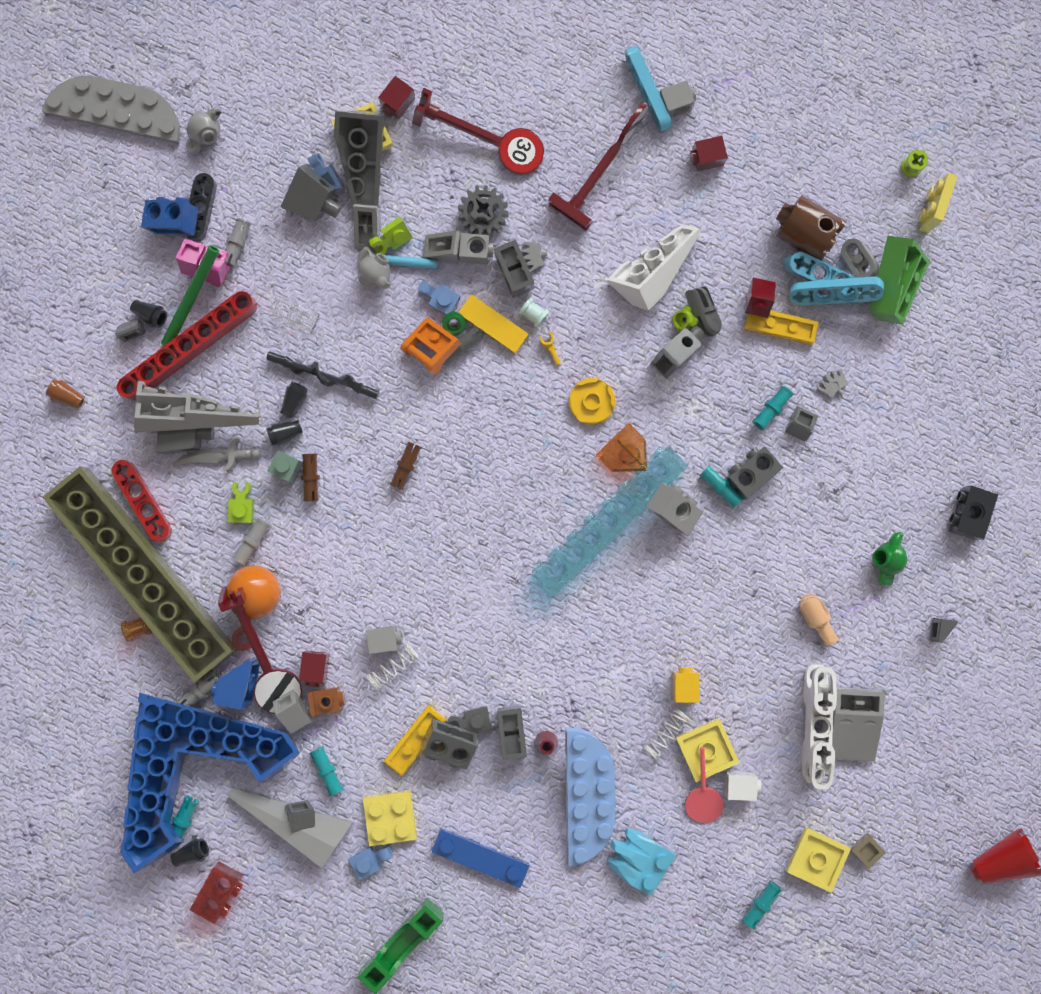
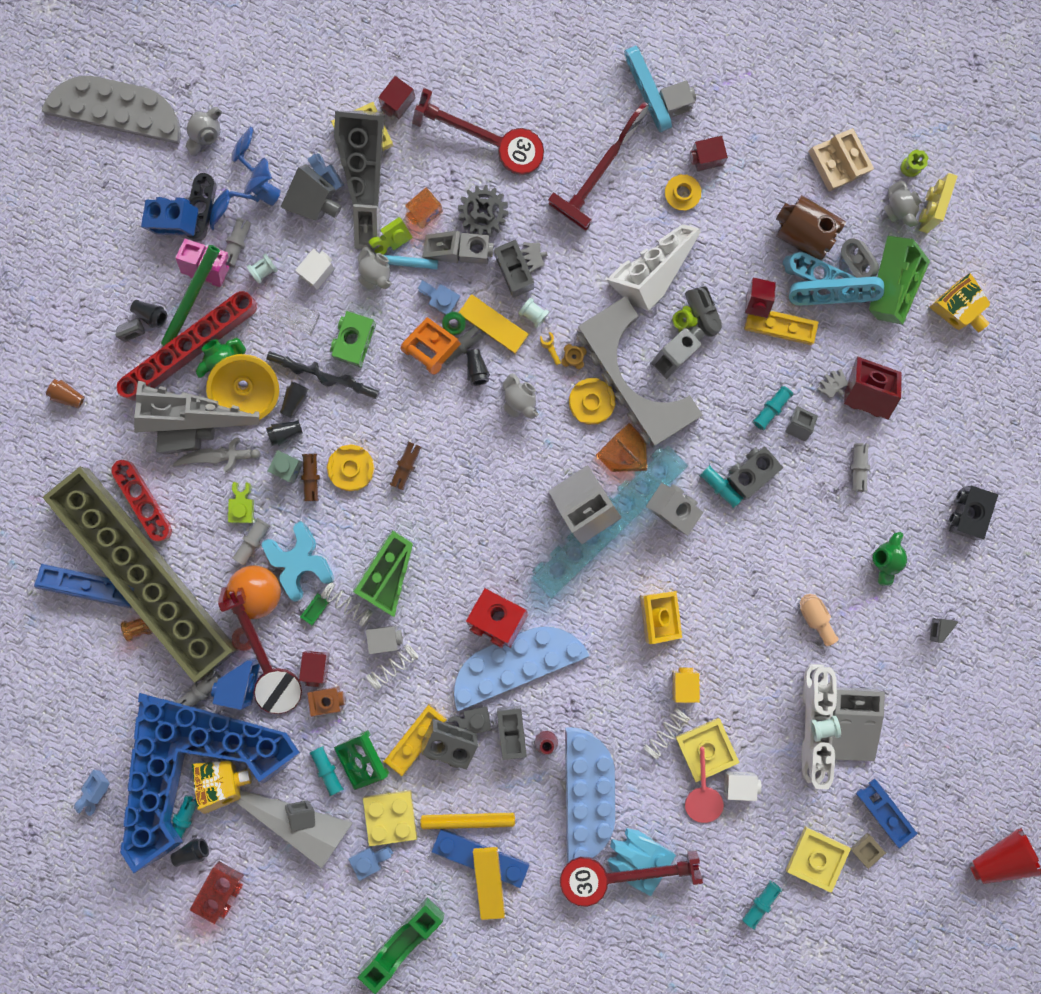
(79, 585): none -> blue plate
(92, 790): none -> medium blue plate
(216, 352): none -> green piece
(218, 784): none -> torso
(257, 183): none -> blue plant
(258, 395): none -> yellow dish
(262, 268): none -> light aqua bush
(292, 711): light grey brick -> none
(298, 561): none -> medium azure piece
(314, 609): none -> green piece
(315, 268): none -> white brick
(326, 593): none -> white piece
(350, 468): none -> yellow tile
(353, 353): none -> bright green brick
(359, 776): none -> green piece
(385, 574): none -> bright green wedge
(423, 208): none -> clear orange brick
(457, 821): none -> yellow axle
(476, 368): none -> black cone
(489, 883): none -> yellow tile
(501, 669): none -> light blue plate
(503, 631): none -> red brick
(519, 397): none -> light grey piece
(571, 350): none -> pearl gold plate
(584, 505): none -> light grey slope
(586, 881): none -> piece
(654, 418): none -> light grey arch
(661, 617): none -> yellow slope
(679, 202): none -> yellow piece
(825, 728): none -> light aqua bush
(841, 159): none -> tan slope
(860, 467): none -> light grey pin
(873, 388): none -> dark red slope
(887, 814): none -> blue plate
(902, 204): none -> light grey piece
(963, 304): none -> torso

